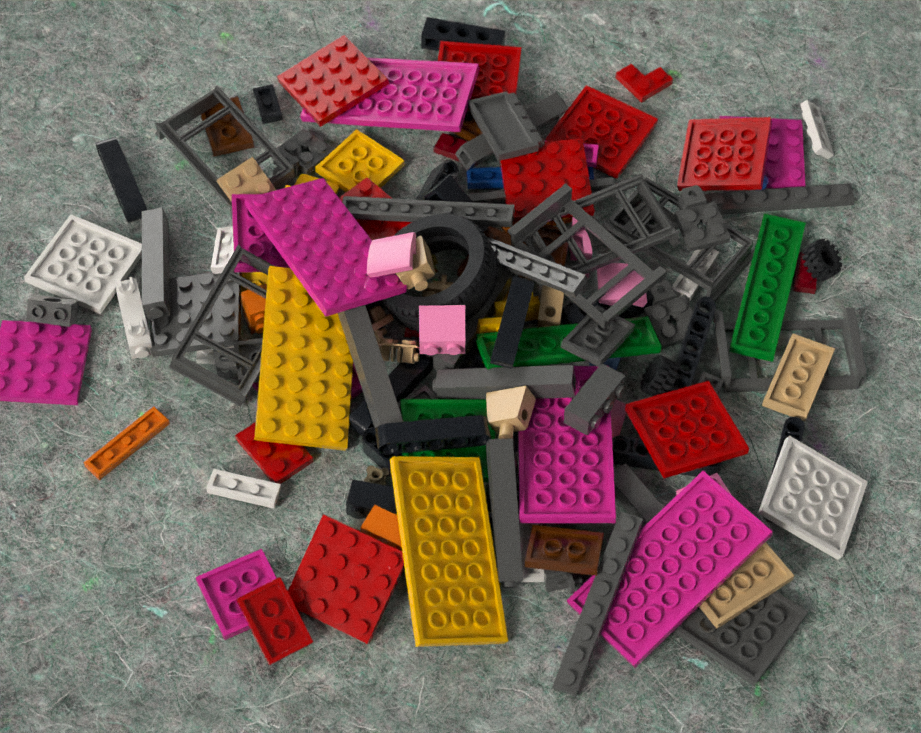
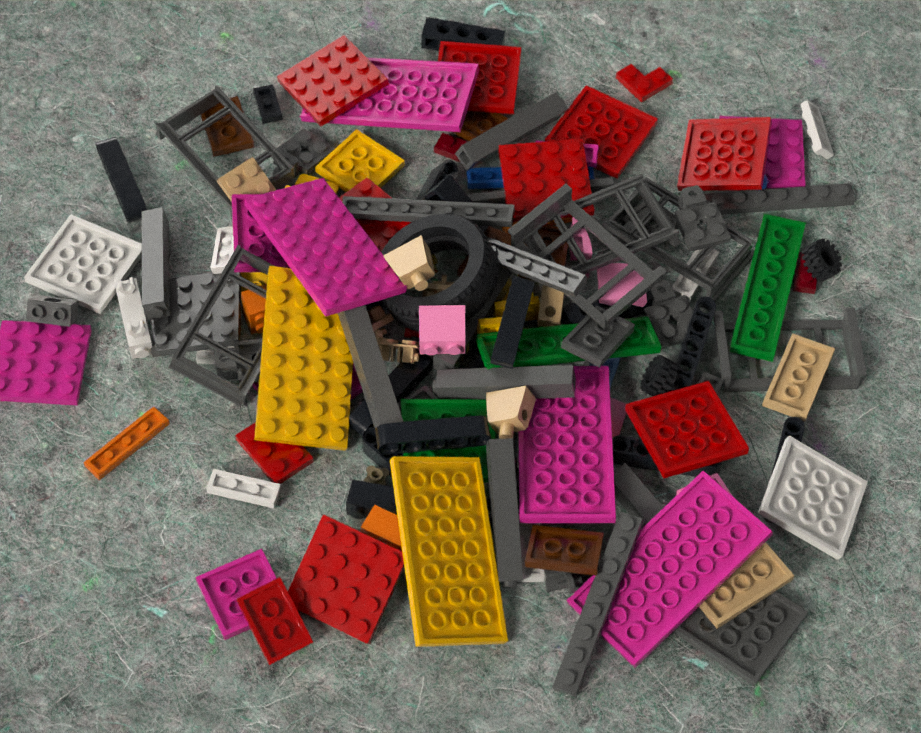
(391, 255): bright pink slope -> none
(505, 125): dark grey hinge -> none
(595, 399): dark grey brick -> none

